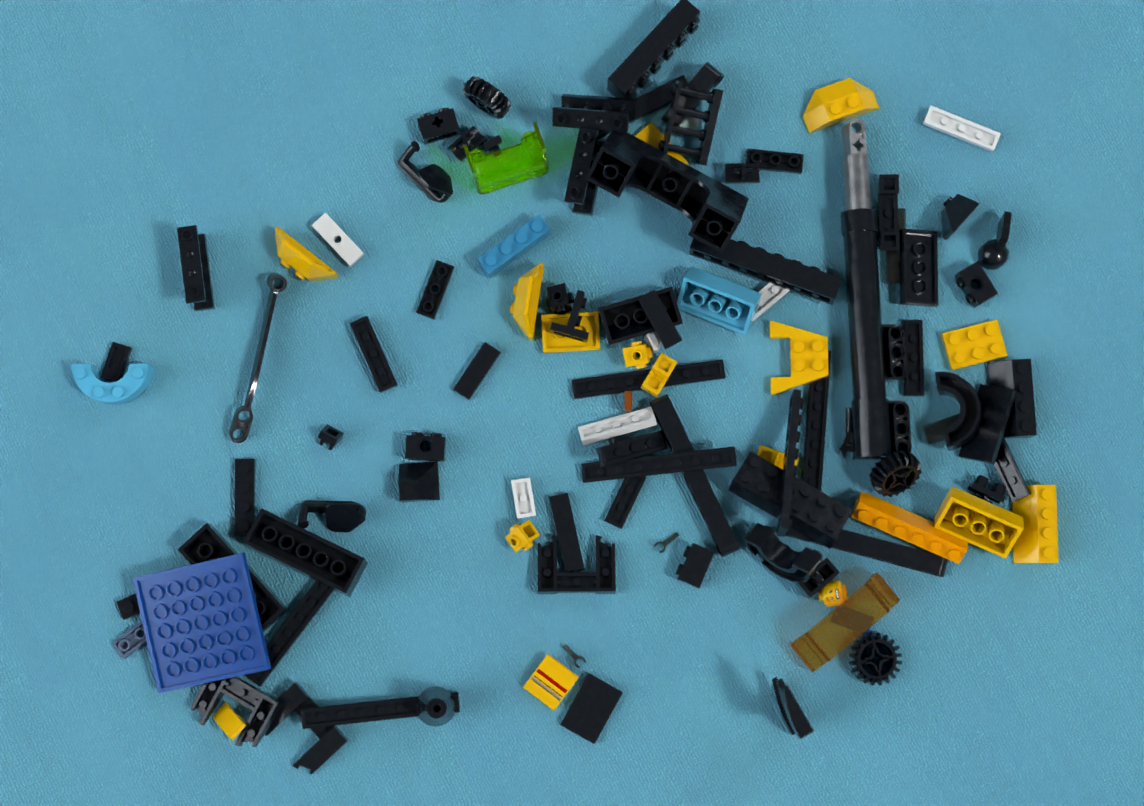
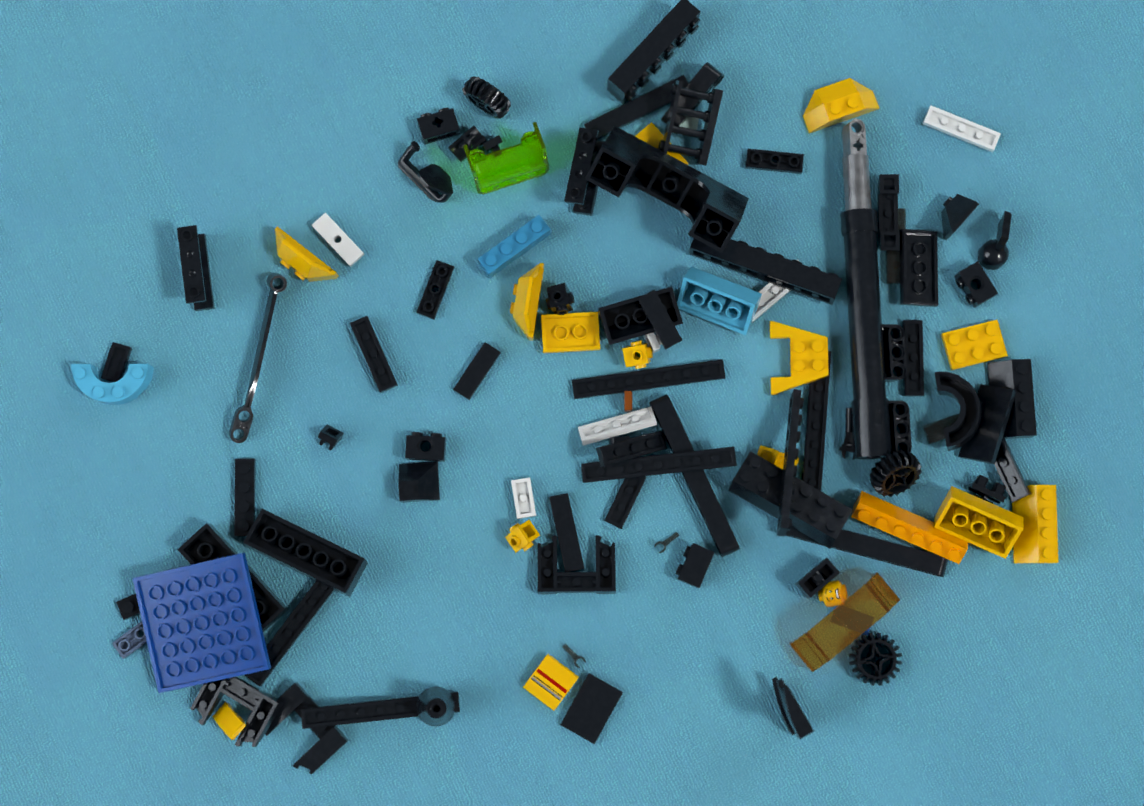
(340, 515): black piece -> none
(574, 321): black bracket -> none
(594, 112): black fence -> none
(659, 374): yellow slope -> none
(742, 173): black hips -> none
(780, 557): black brick -> none

